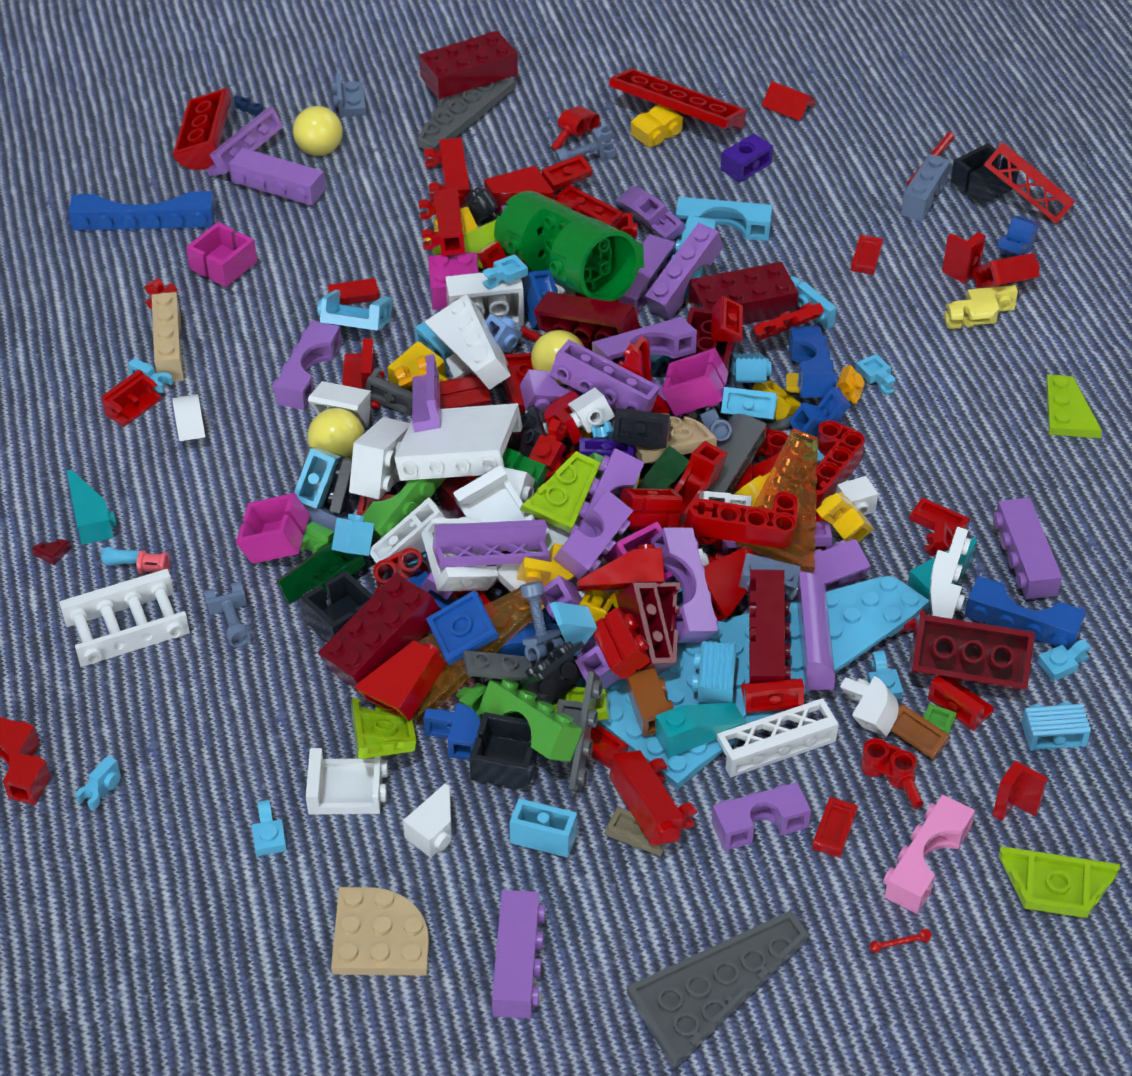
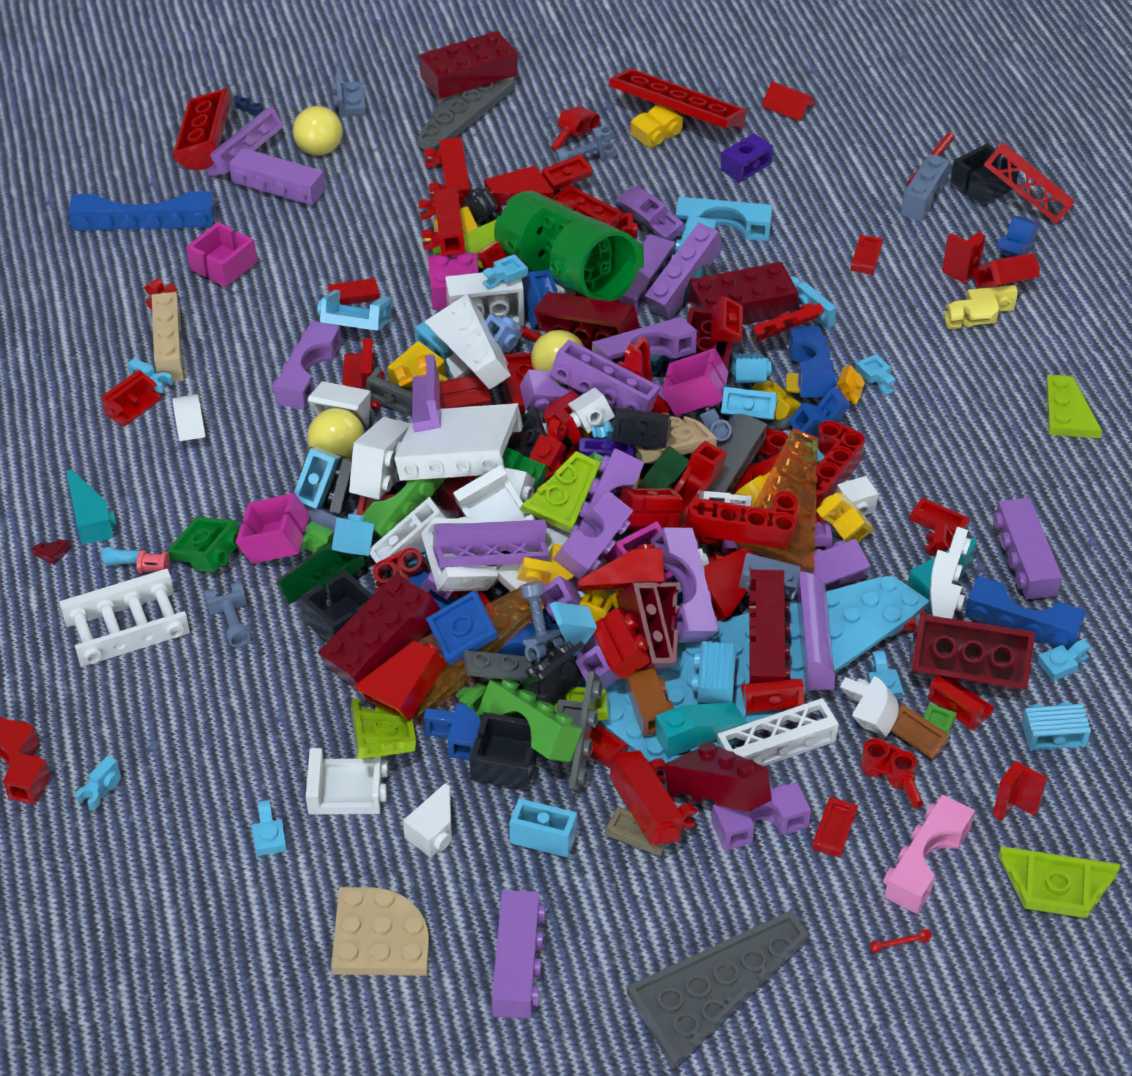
(206, 543): none -> green plate
(719, 776): none -> dark red wedge

